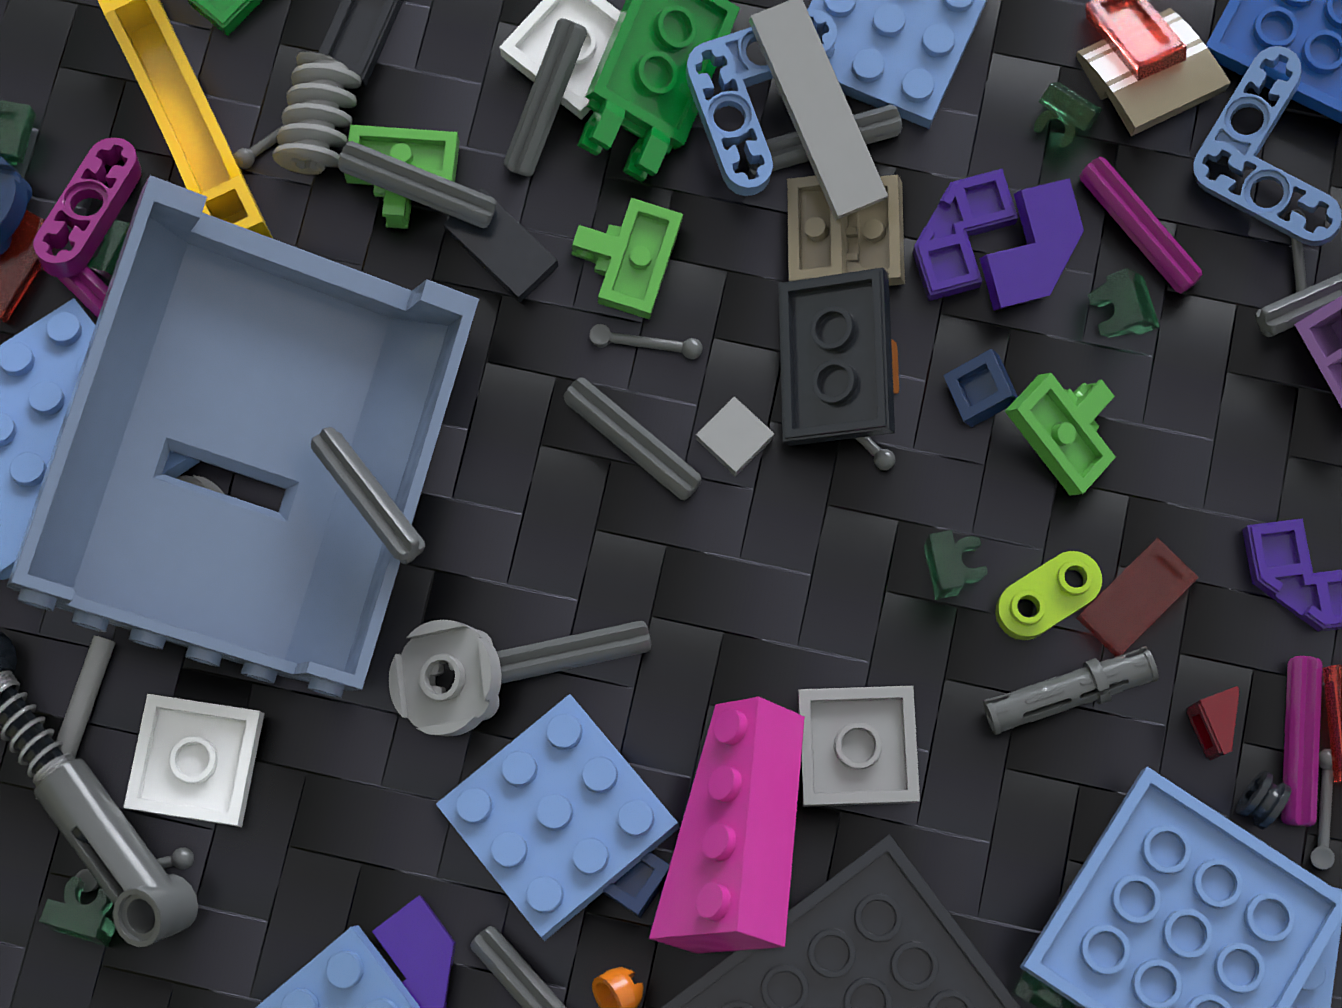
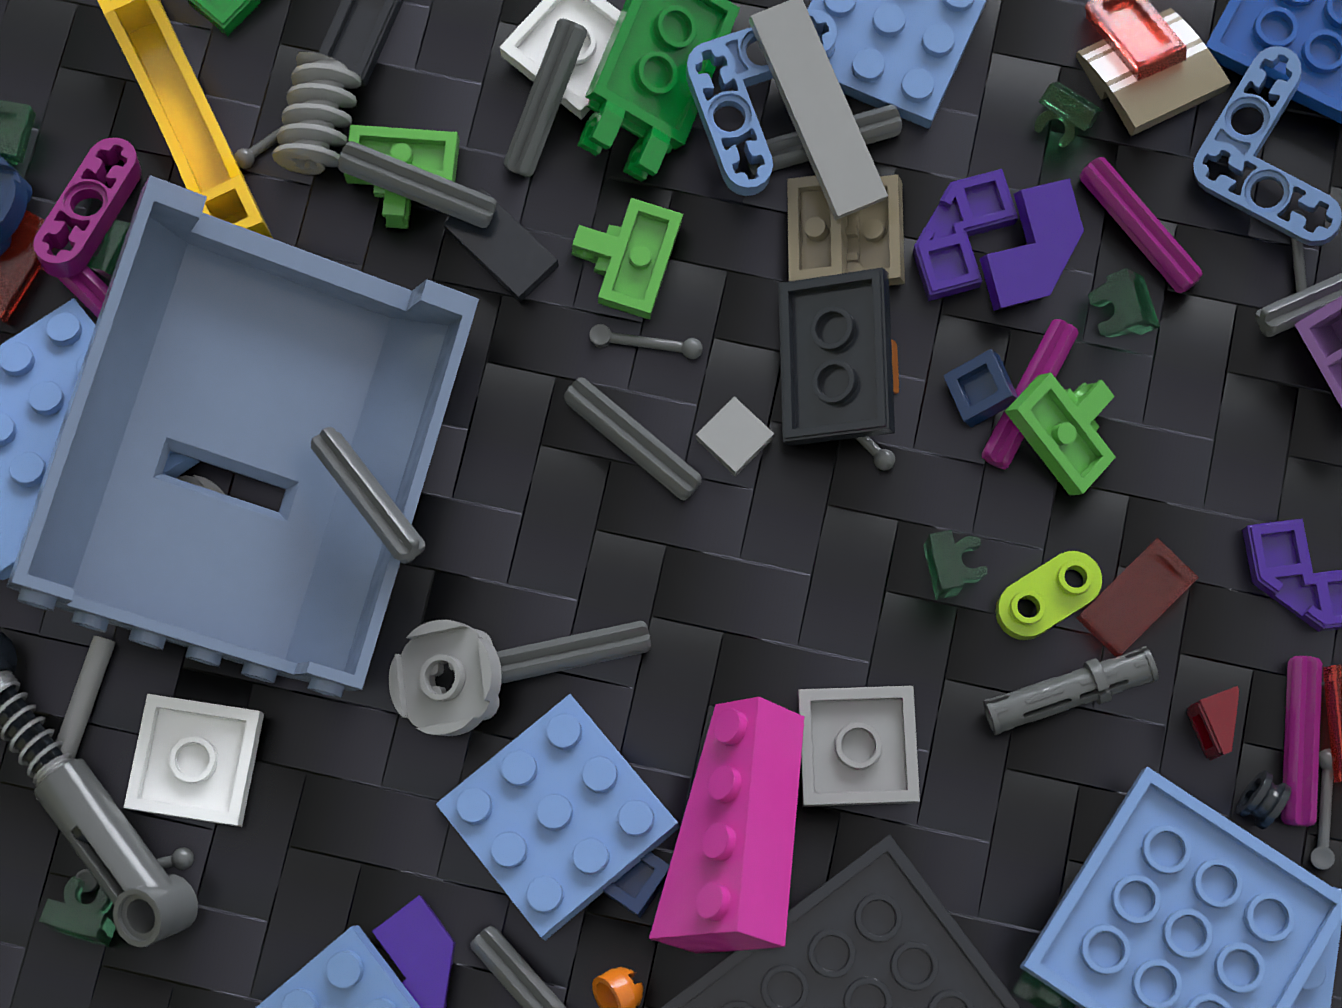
(1047, 359): none -> magenta axle

